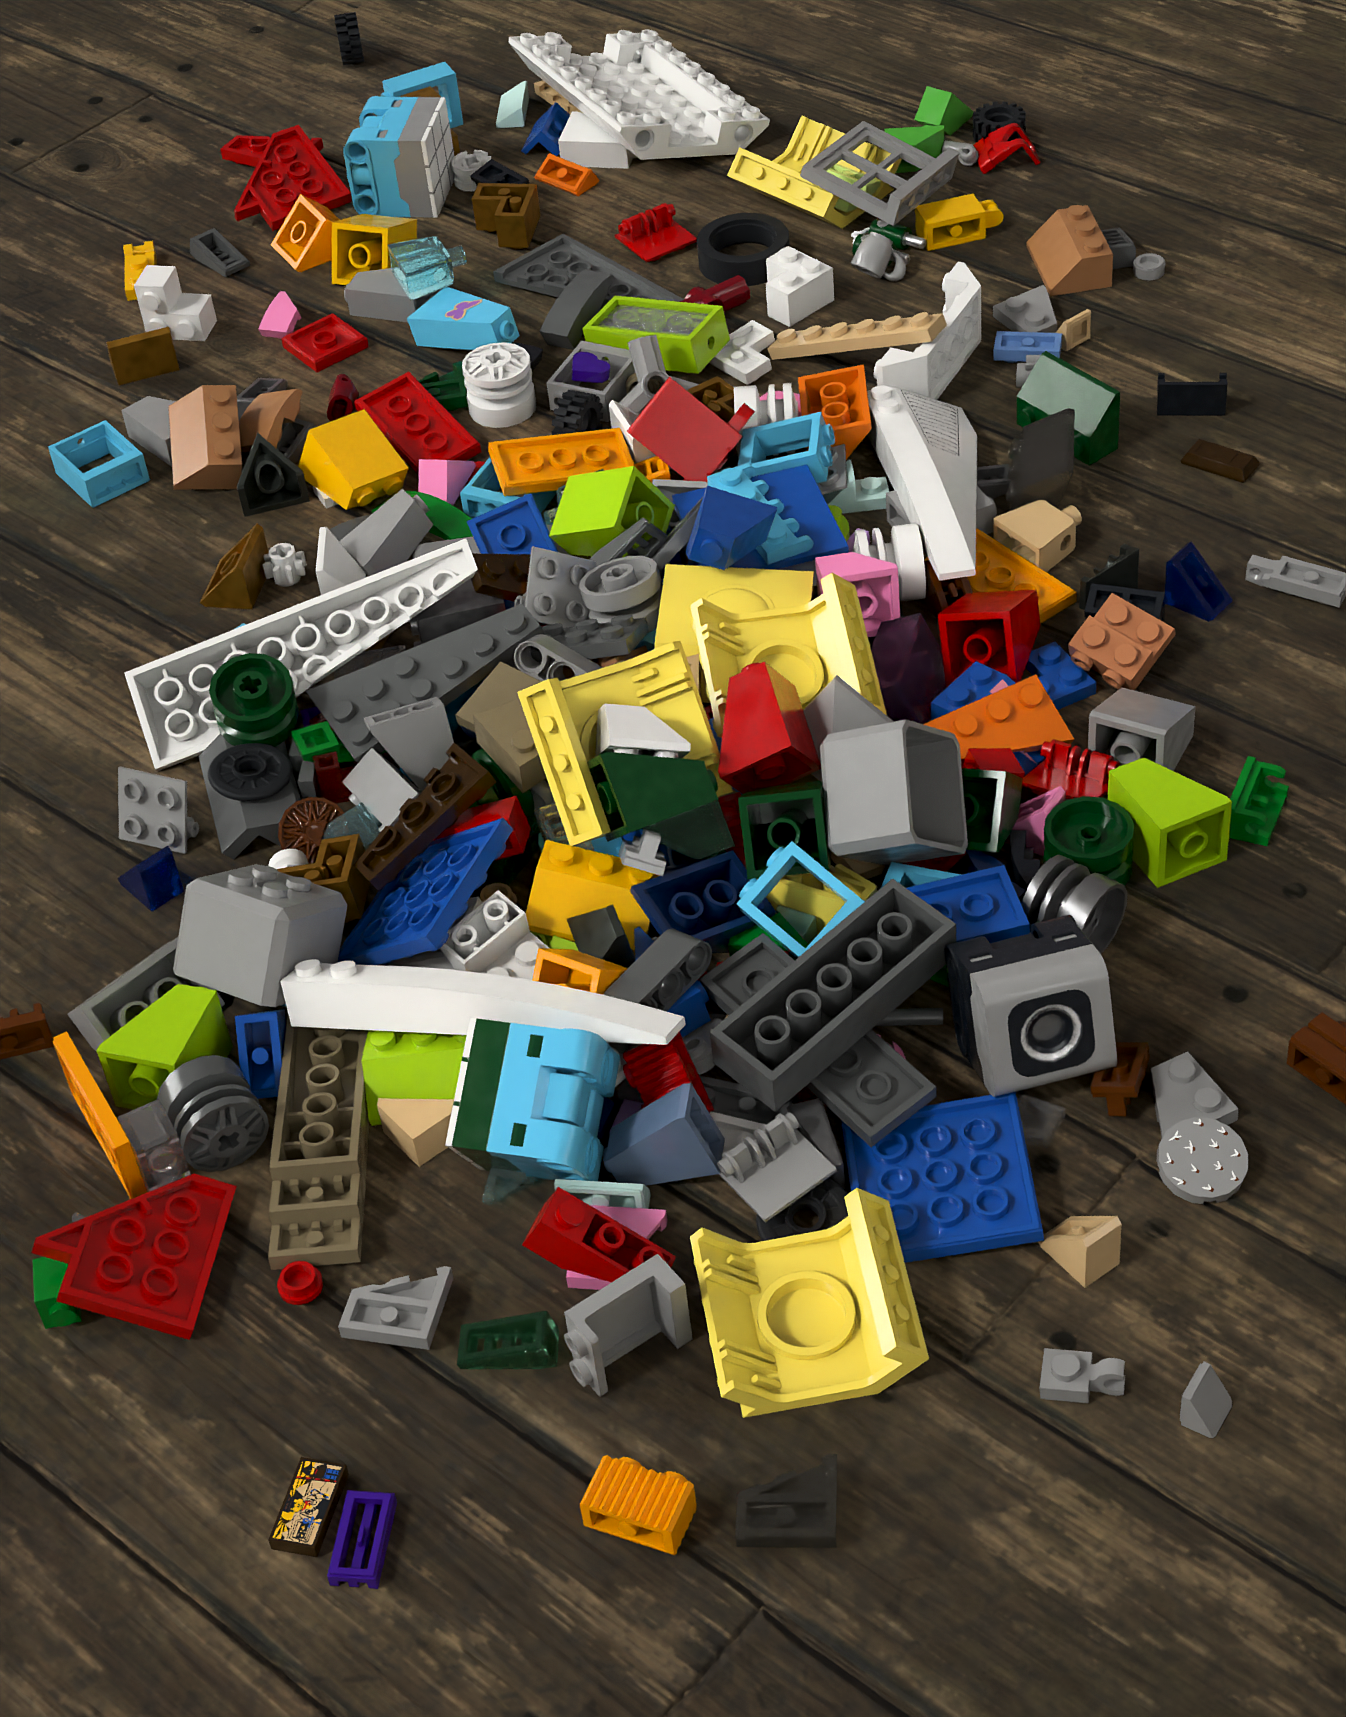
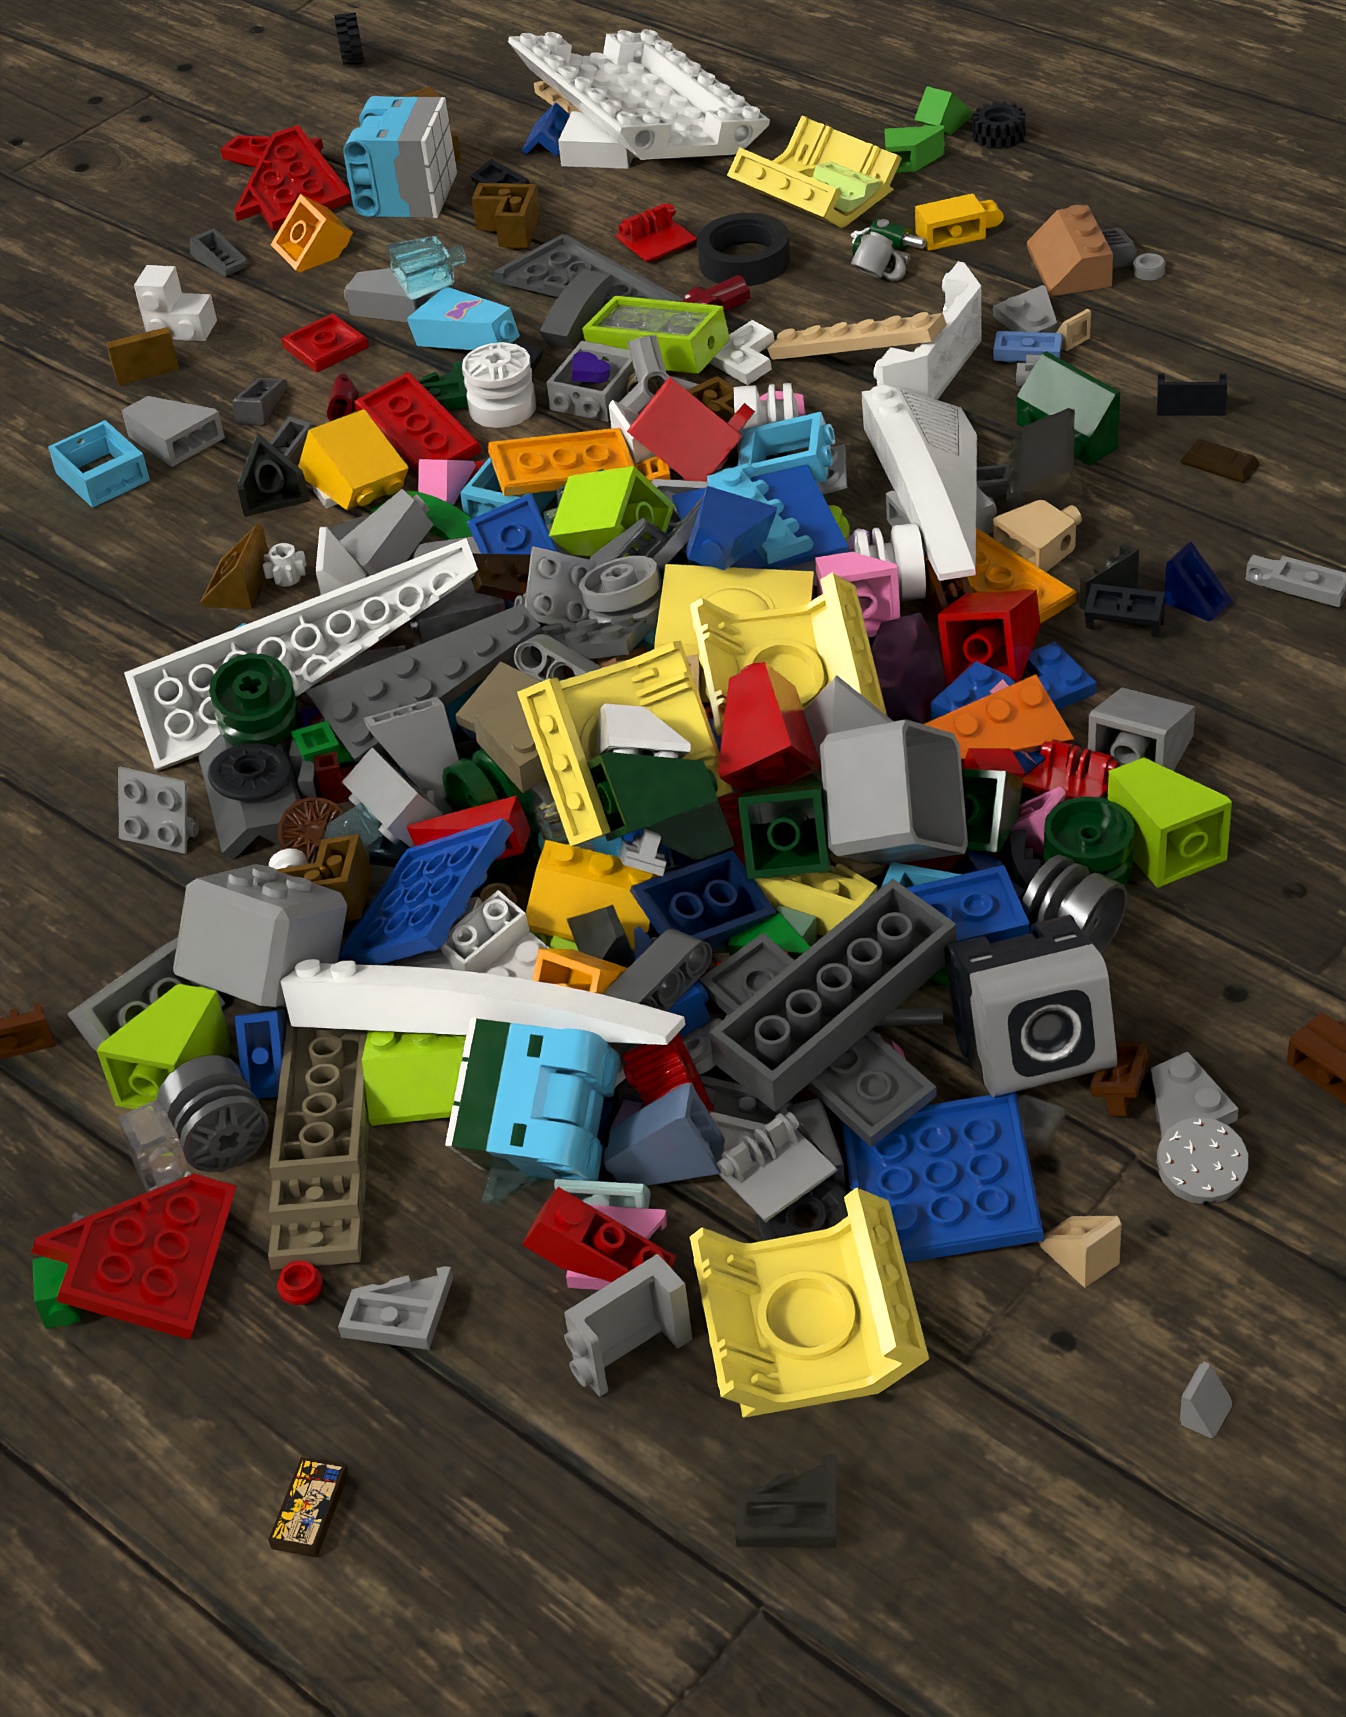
(99, 1116): light orange tile -> none
(135, 261): yellow plate -> none
(154, 879): clear blue slope -> none
(206, 439): medium nougat slope -> none
(267, 415): medium nougat slope -> none
(279, 317): bright pink slope -> none
(356, 1574): dark purple tile -> none
(363, 242): yellow slope -> none
(416, 1125): tan slope -> none
(423, 819): dark brown wing -> none
(435, 75): medium azure window -> none
(465, 165): white wheel -> none
(513, 107): light aqua slope -> none
(537, 1348): clear green slope -> none
(566, 175): orange slope -> none
(577, 413): black tyre -> none
(639, 1504): light orange brick -> none
(778, 865): medium azure window -> none
(796, 286): white brick -> none
(843, 402): orange slope -> none
(860, 494): light aqua slope -> none
(908, 193): light grey window -> none
(968, 154): light grey arm -> none
(997, 148): red piece -> none
(1072, 1376): light grey plate -> none
(1120, 643): nougat plate -> none
(1257, 802): green hinge -> none

